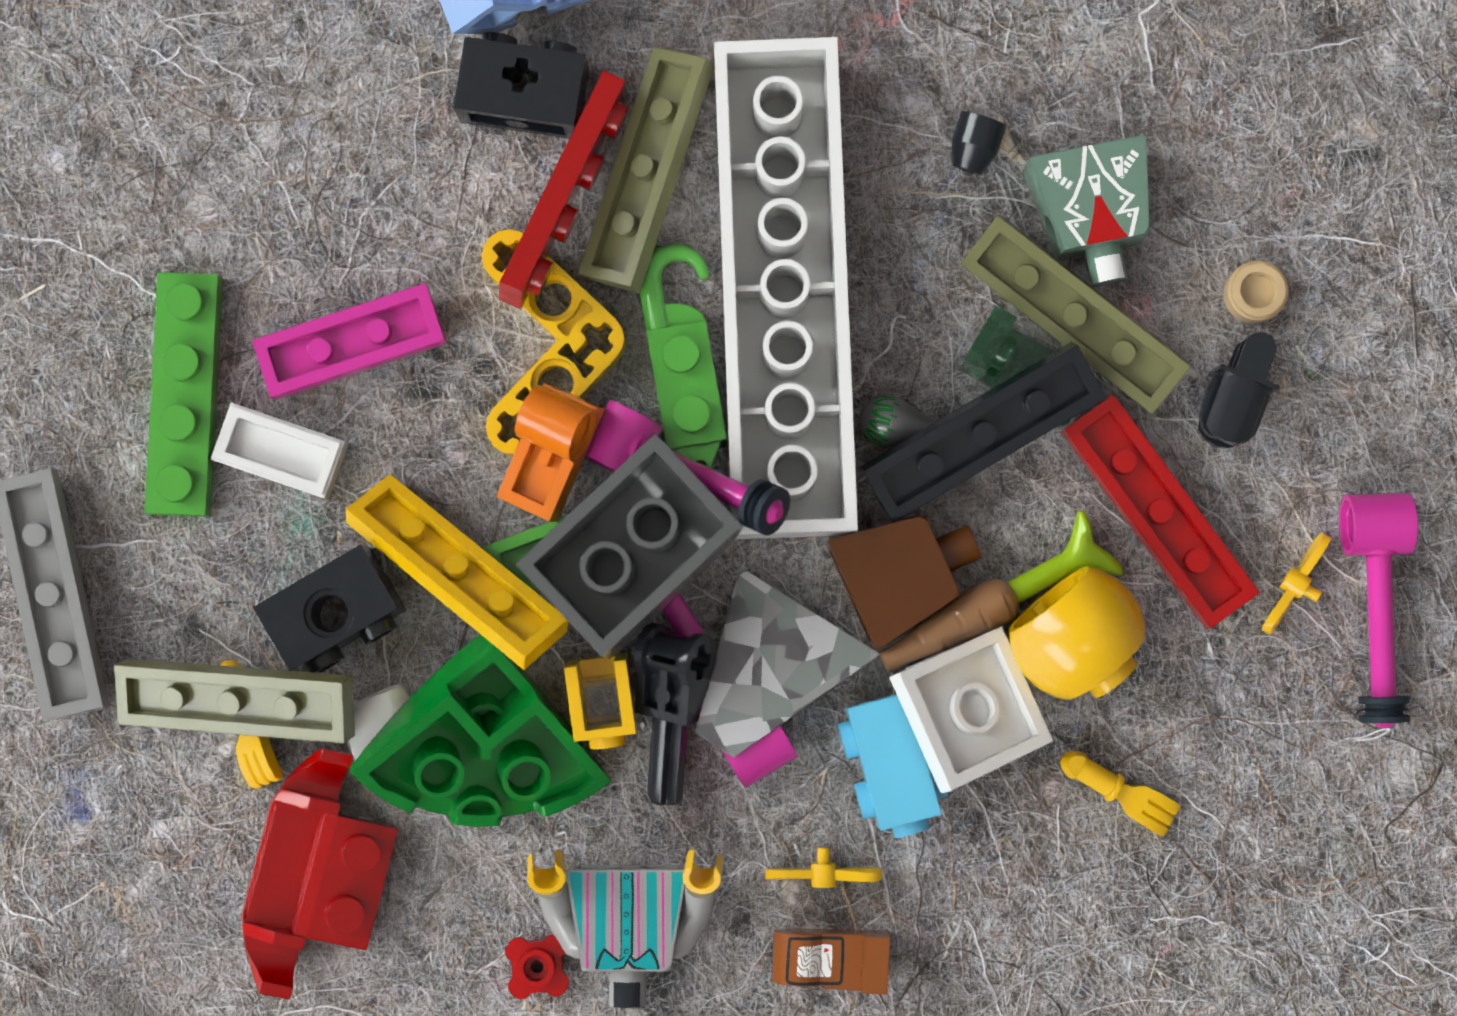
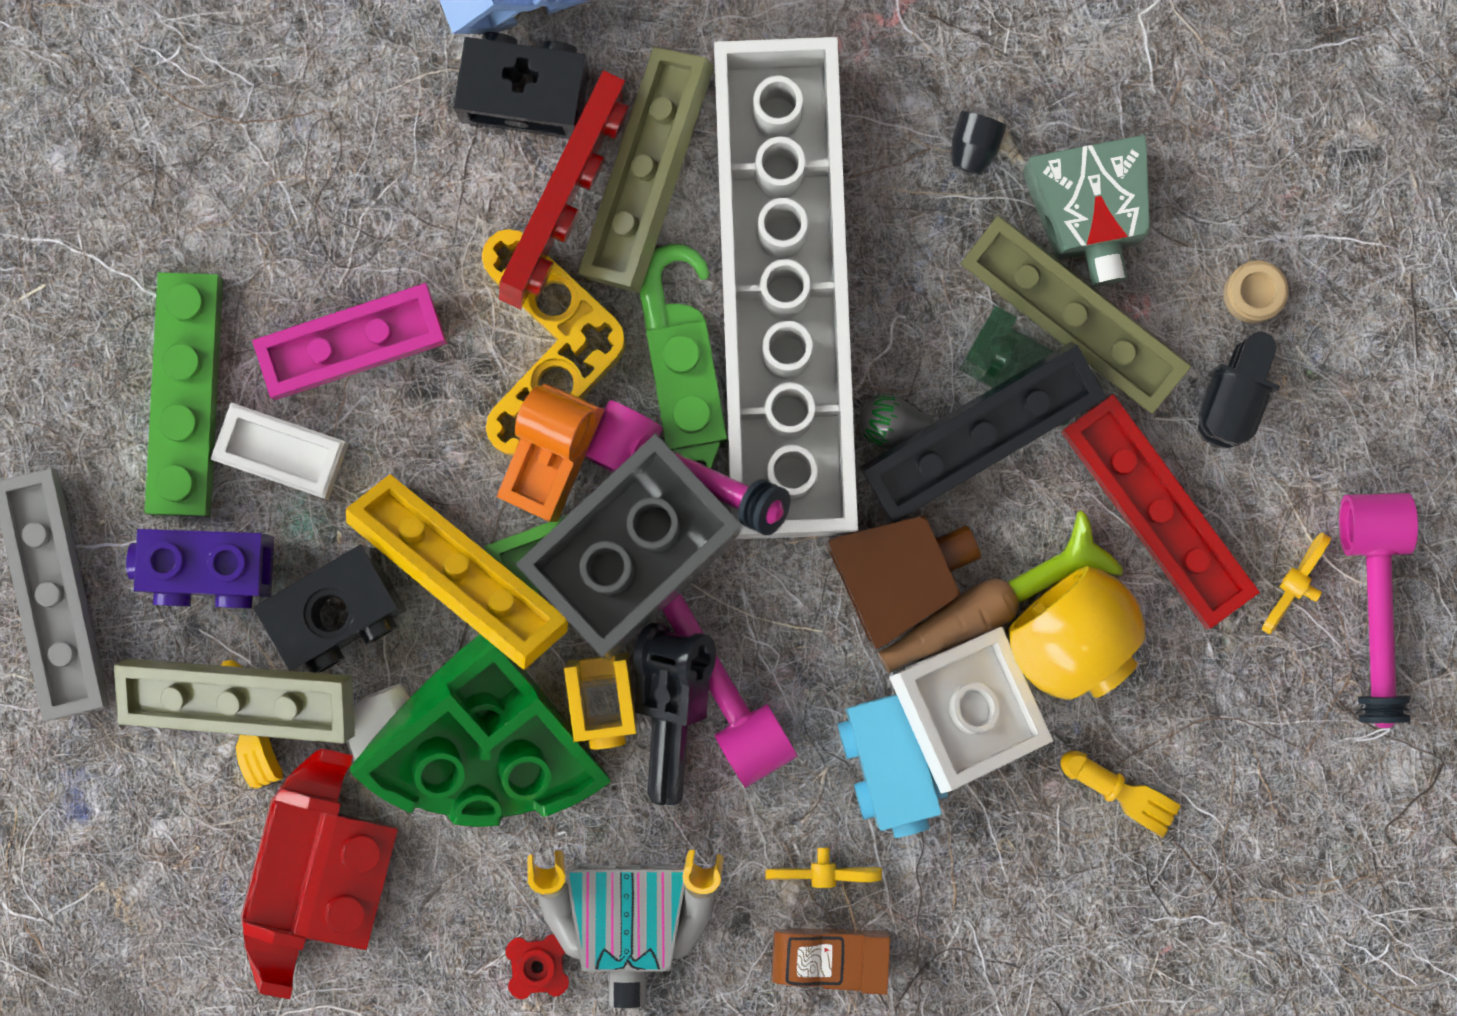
(201, 563): none -> dark purple brick
(771, 665): sticker -> none

